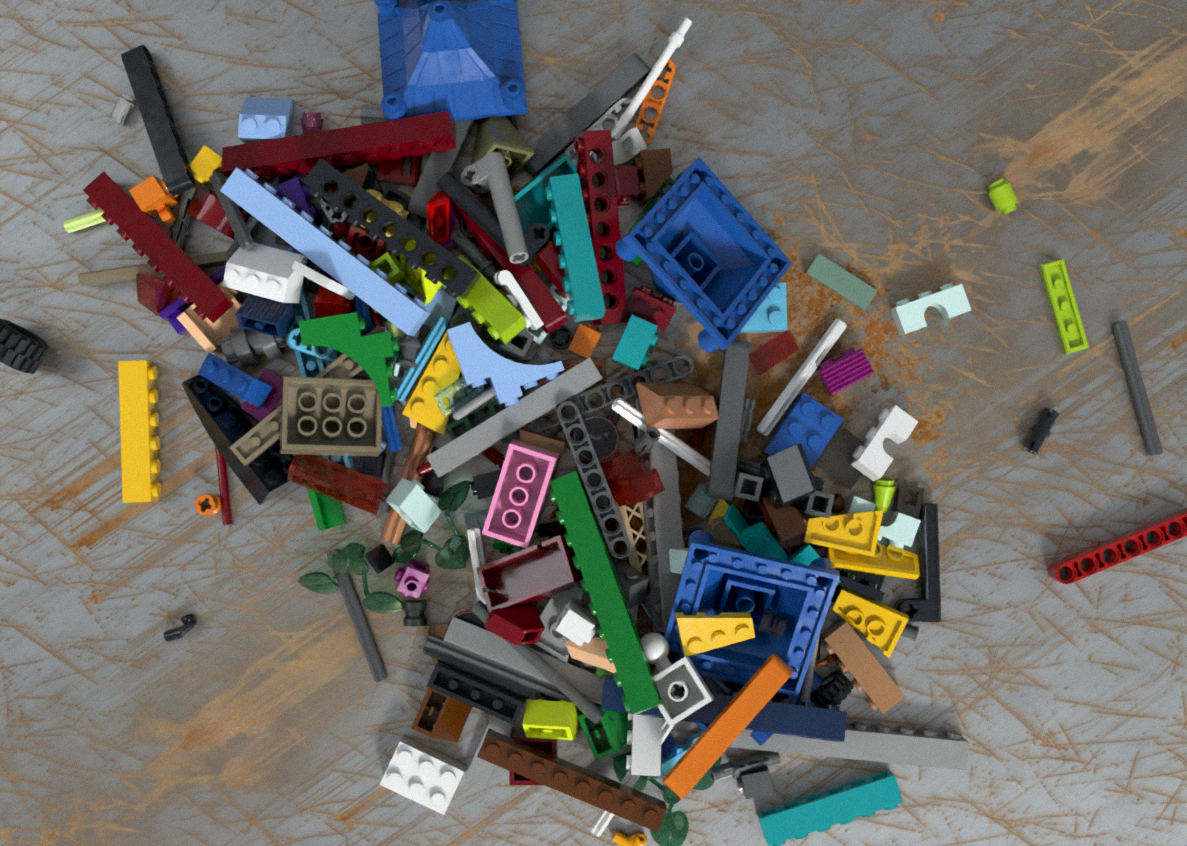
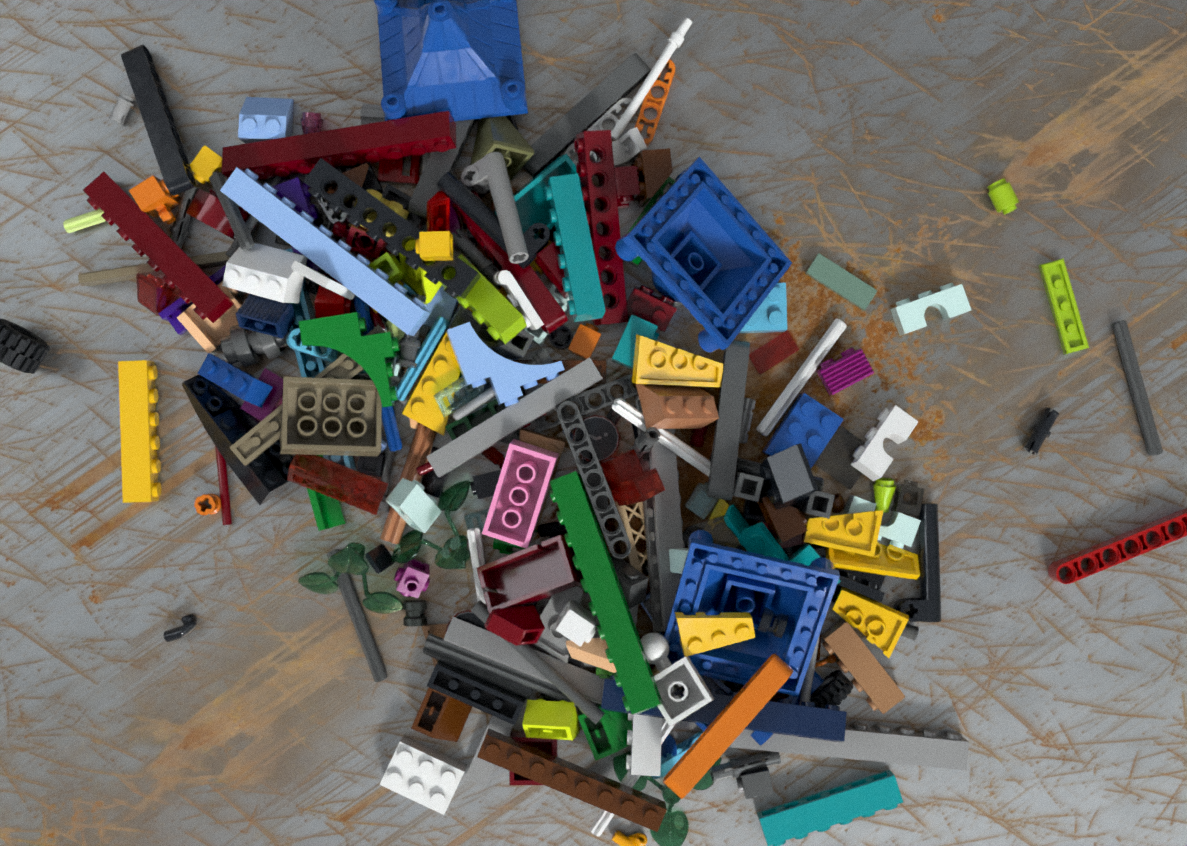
(435, 246): none -> yellow brick
(667, 365): none -> yellow wing

